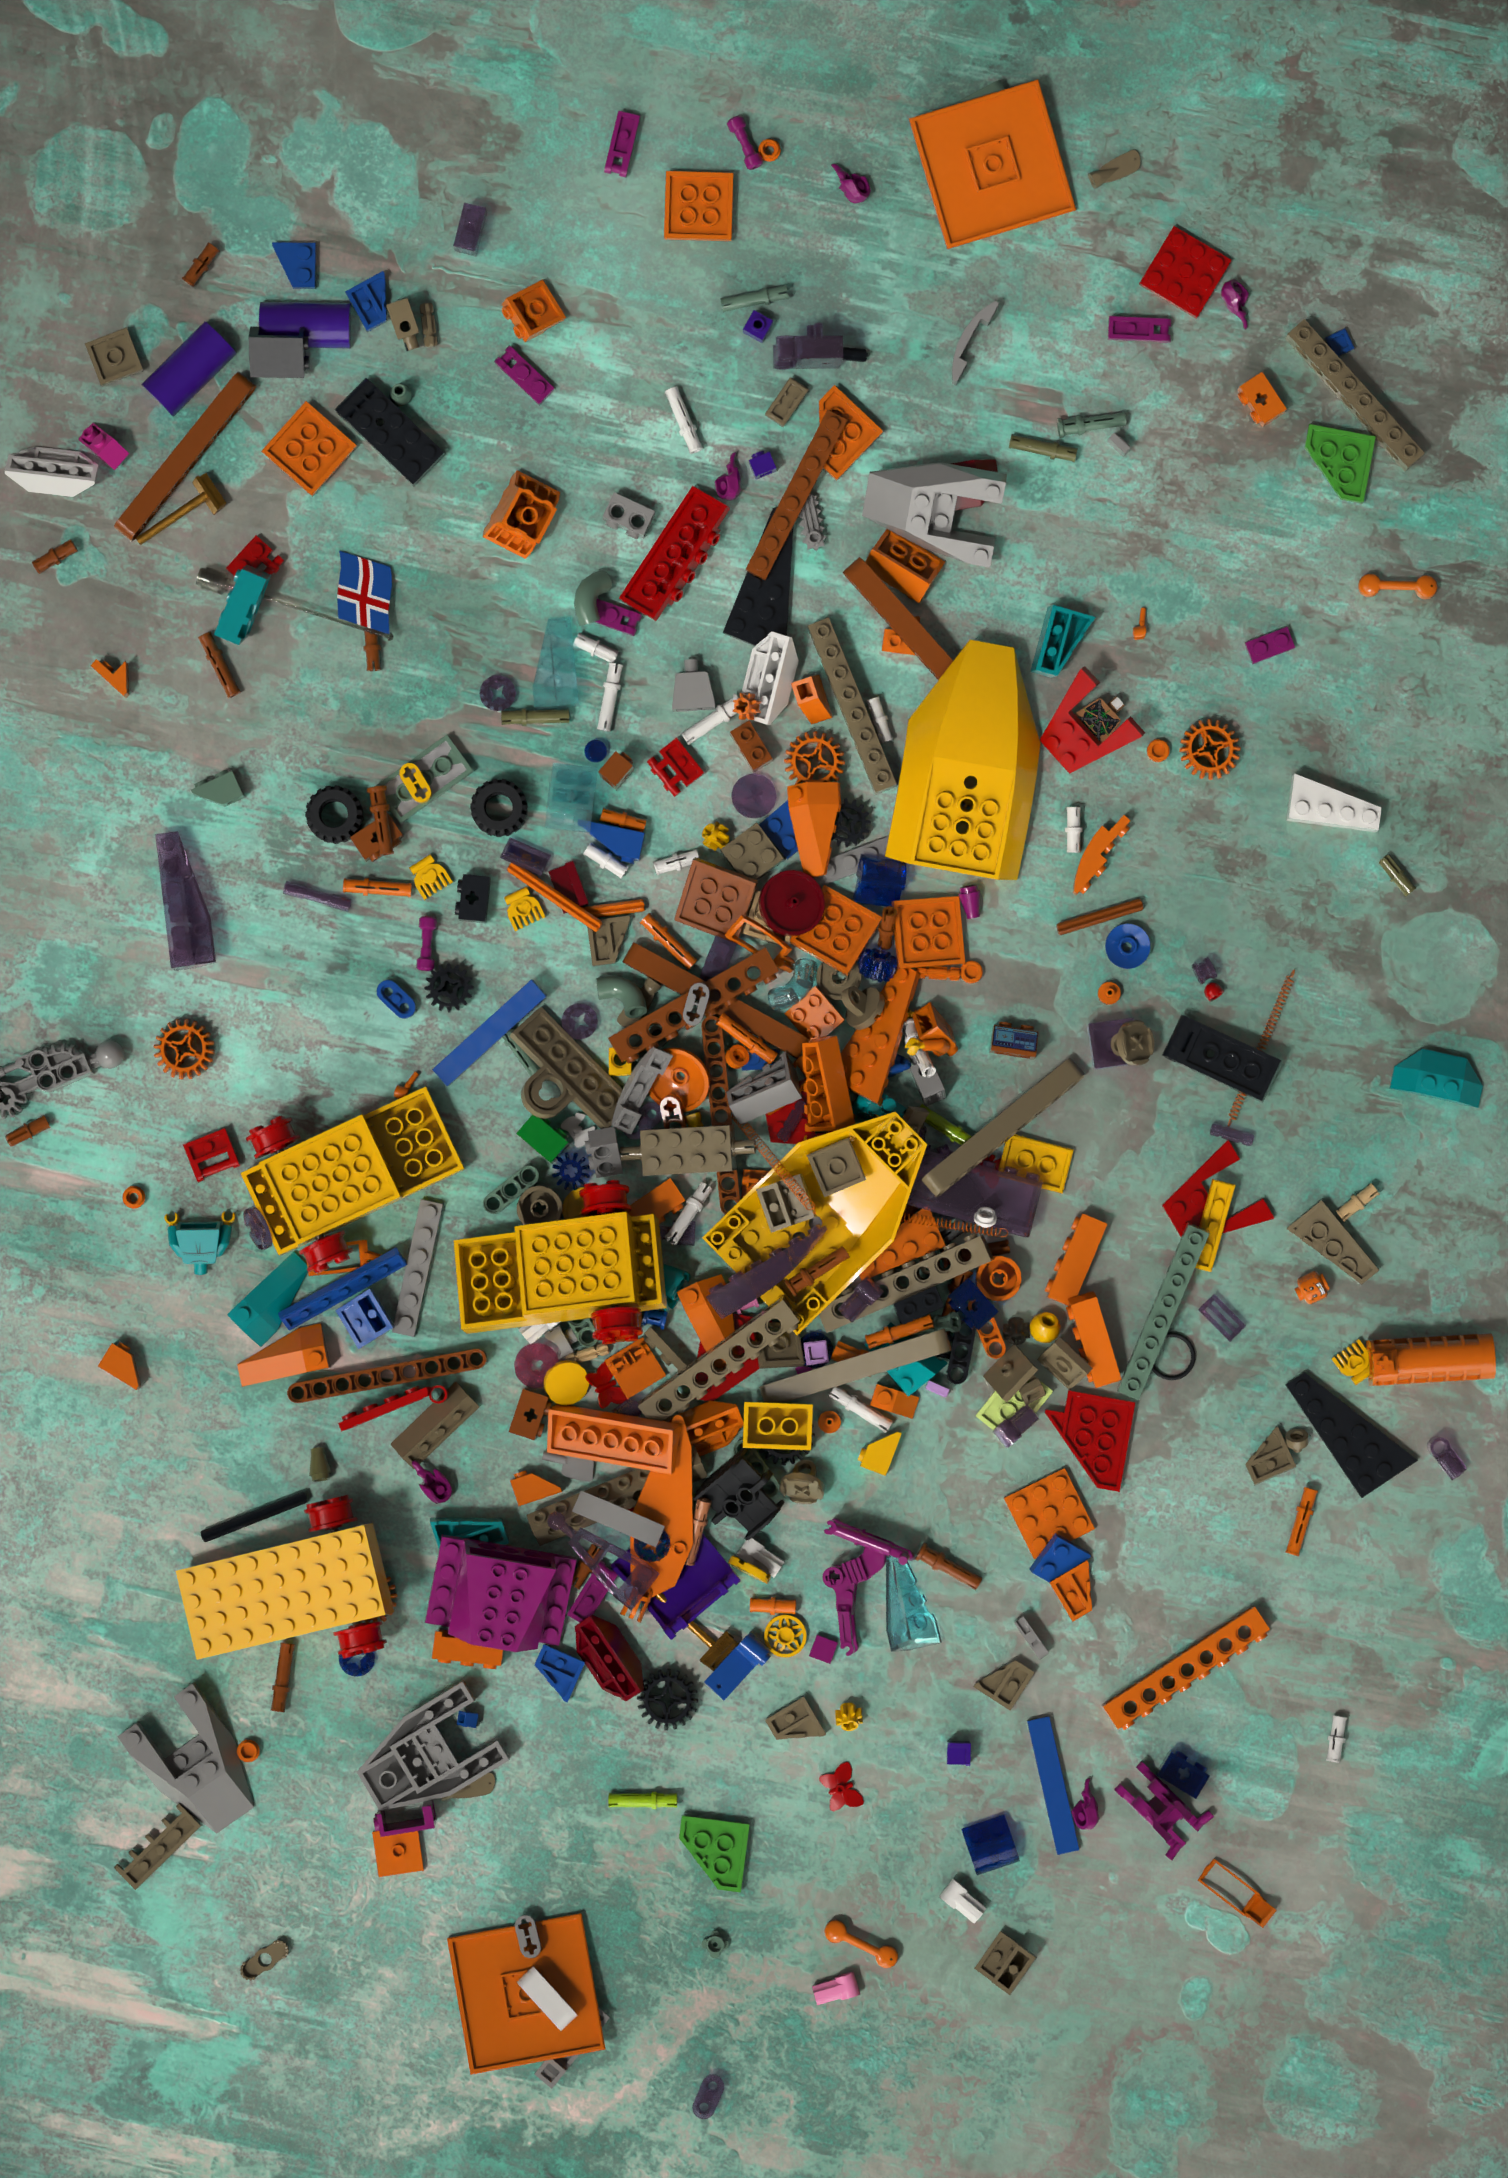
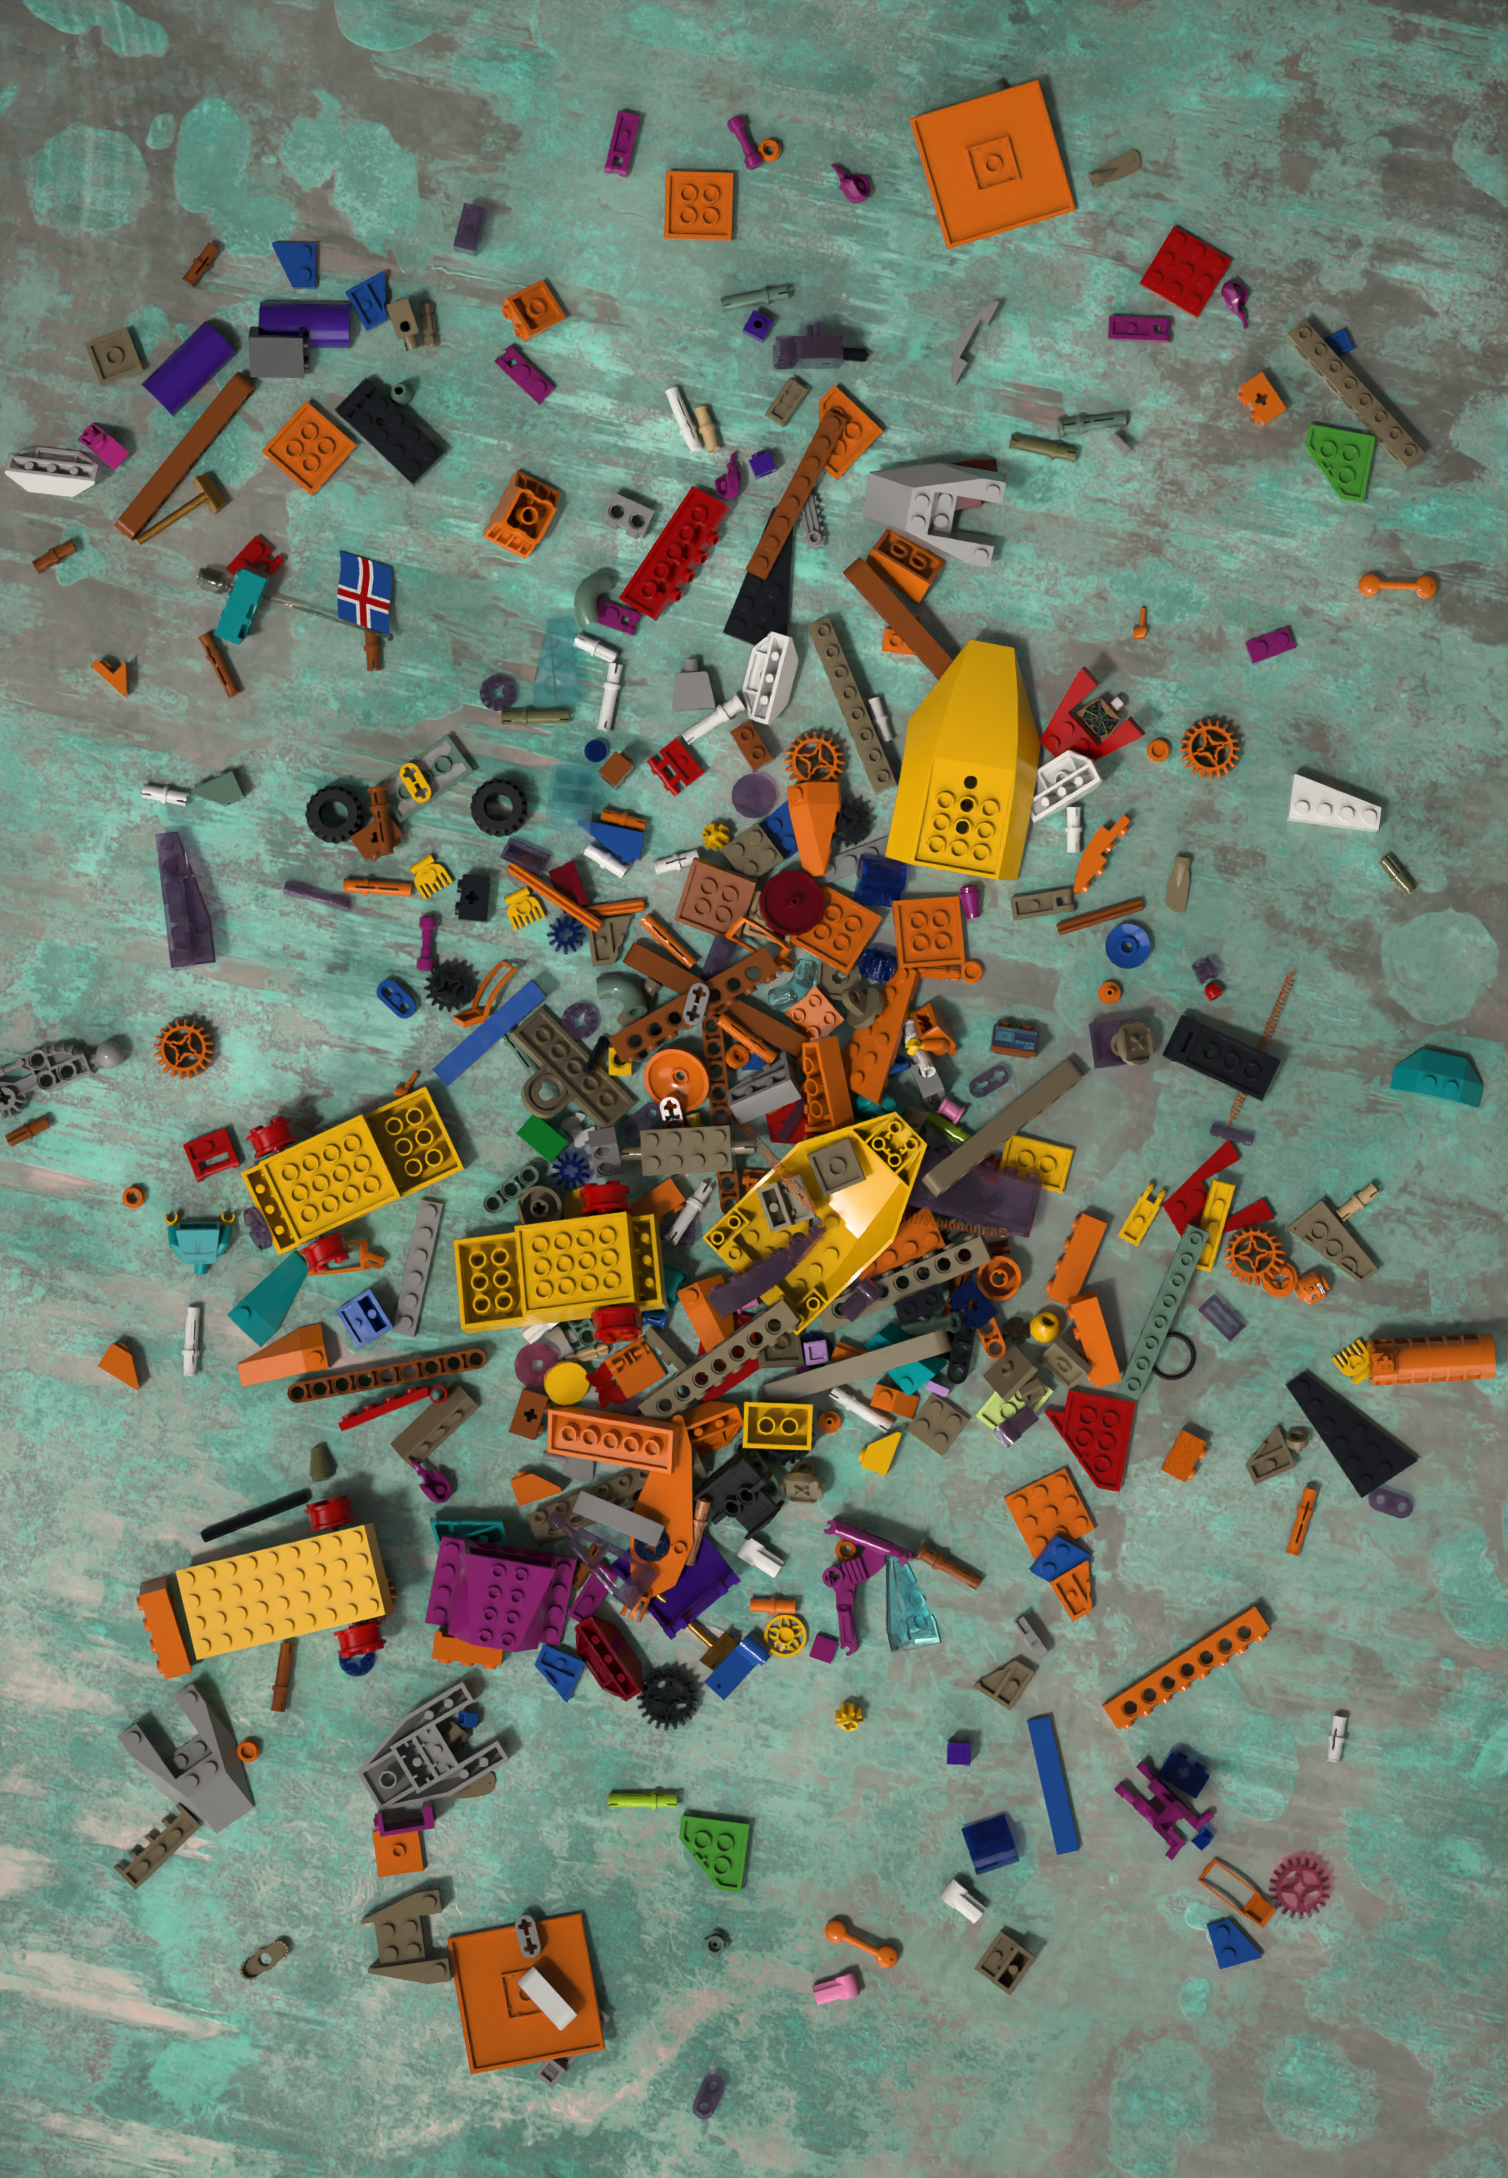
(164, 1628): none -> orange wedge
(165, 795): none -> white pin
(191, 1341): none -> white pin
(342, 1289): blue tile -> none
(402, 1939): none -> dark tan wedge
(455, 1737): none -> dark tan tile
(475, 1014): none -> orange piece
(560, 930): none -> clear blue gear
(596, 1056): none -> black axle
(637, 1087): light grey slope -> none
(707, 429): none -> tan pin
(746, 706): orange gear -> none
(749, 1569): yellow tile -> none
(795, 1722): dark tan wing -> none
(807, 1276): dark orange pin -> none
(812, 699): orange slope -> none
(839, 1789): red piece -> none
(846, 1557): none -> orange plate
(887, 927): dark orange pin -> none
(899, 1331): orange pin -> none
(937, 1424): none -> dark tan plate
(951, 1110): none -> bright pink bush
(985, 1217): white plate -> none
(991, 1086): none -> clear purple beam
(1041, 904): none -> dark tan plate
(1058, 639): teal wedge -> none
(1063, 783): none -> white wedge
(1086, 1813): magenta piece -> none
(1141, 1216): none -> yellow hinge
(1178, 885): none -> dark tan piece
(1183, 1456): none -> orange brick
(1202, 1838): none -> clear blue piece
(1230, 1944): none -> blue wing
(1244, 1256): none -> orange gear
(1286, 1286): none -> orange gear
(1319, 1887): none -> clear pink gear
(1390, 1503): none -> clear purple plate
(1447, 1458): clear purple piece -> none

